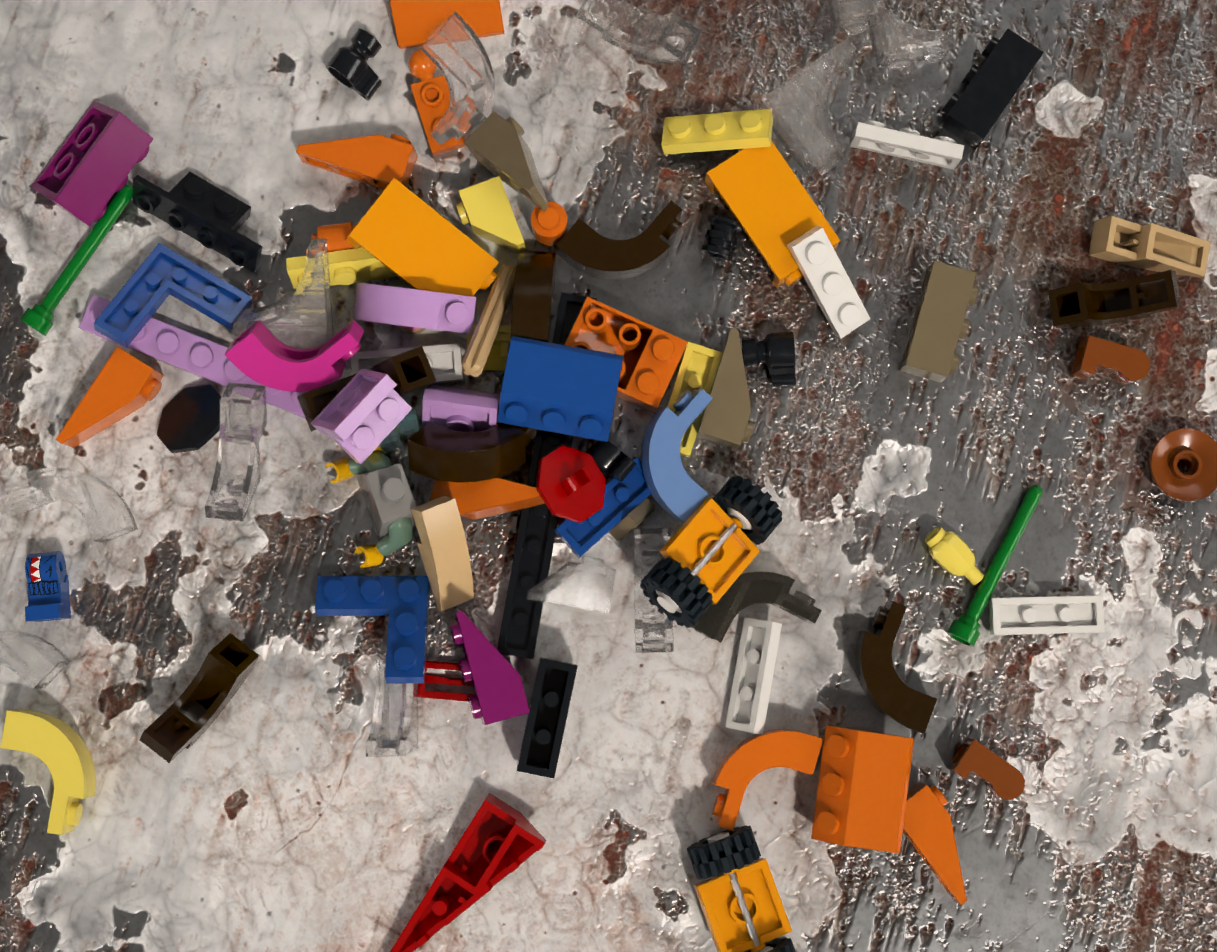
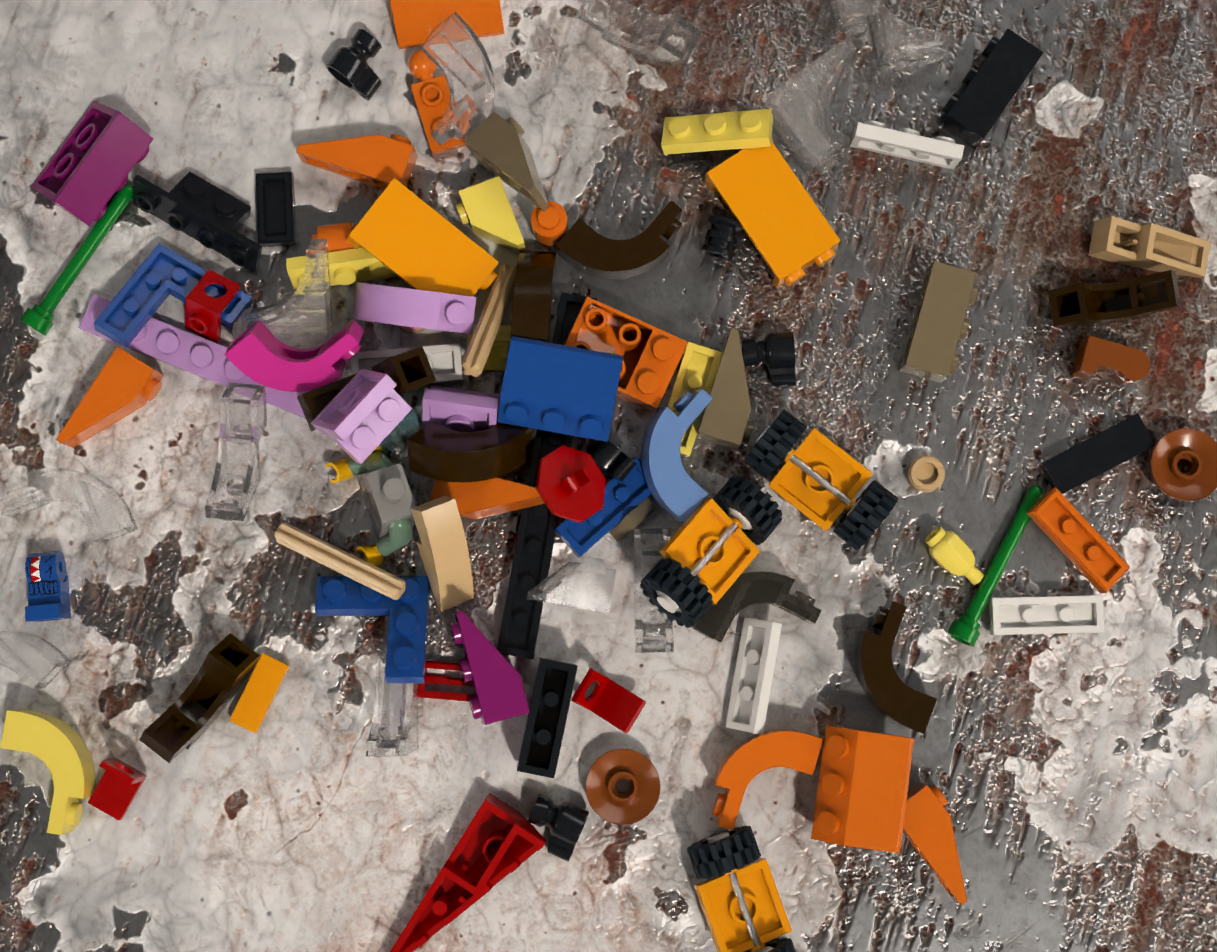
(116, 788): none -> red bracket
(190, 419): black piece -> none
(204, 312): none -> red bracket
(259, 693): none -> light orange piece
(276, 209): none -> black tile
(340, 561): none -> tan axle
(564, 822): none -> black piece
(609, 700): none -> red bracket
(627, 806): none -> dark orange dish
(821, 480): none -> plate
(828, 281): white plate -> none
(925, 474): none -> tan tile
(999, 776): dark orange leg -> none
(1078, 540): none -> orange tile
(1097, 454): none -> black tile

